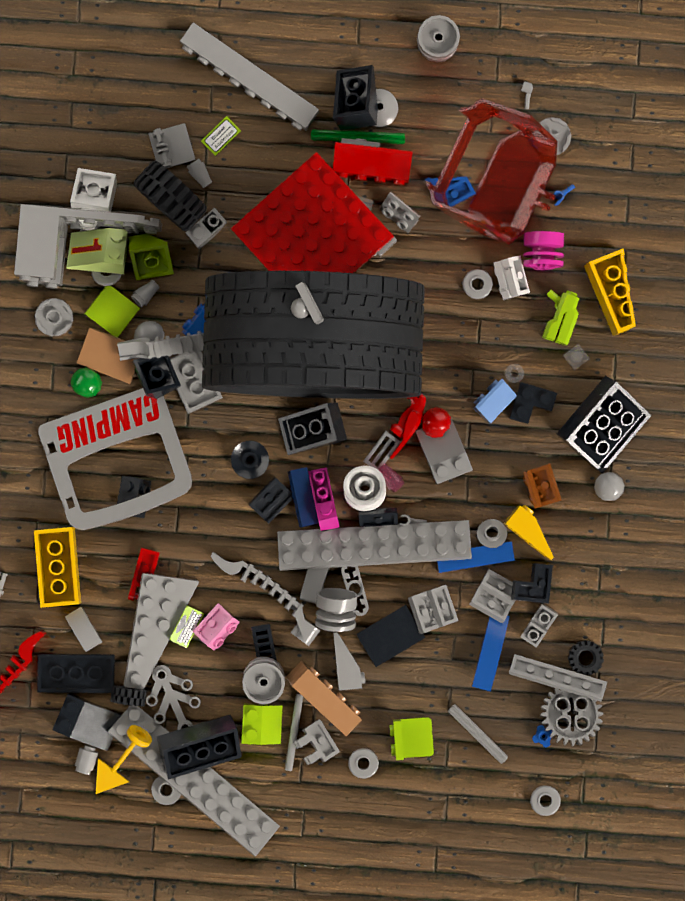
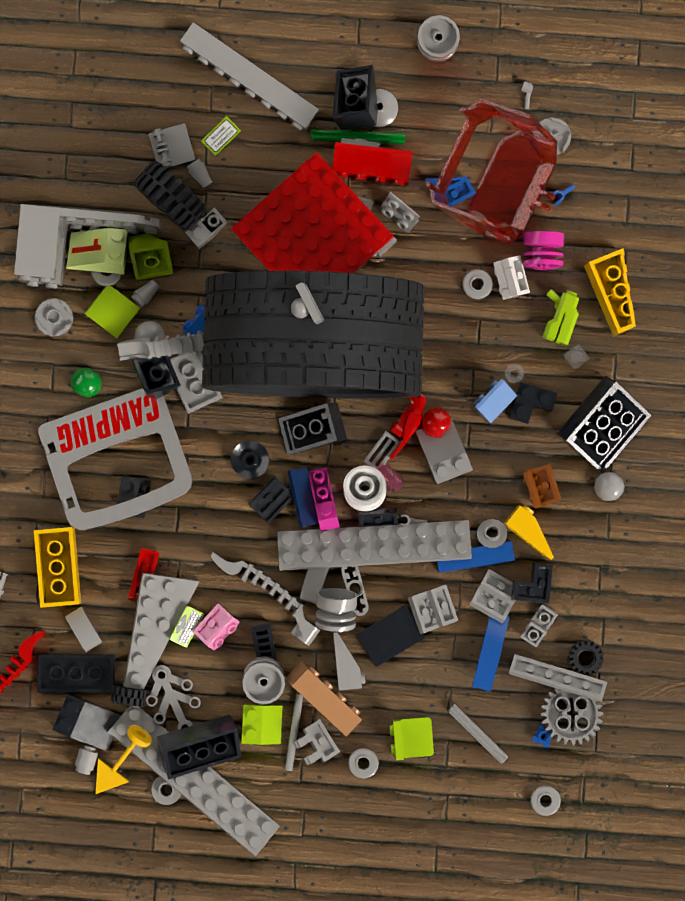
(93, 192): white brick -> none
(102, 355): medium nougat tile -> none

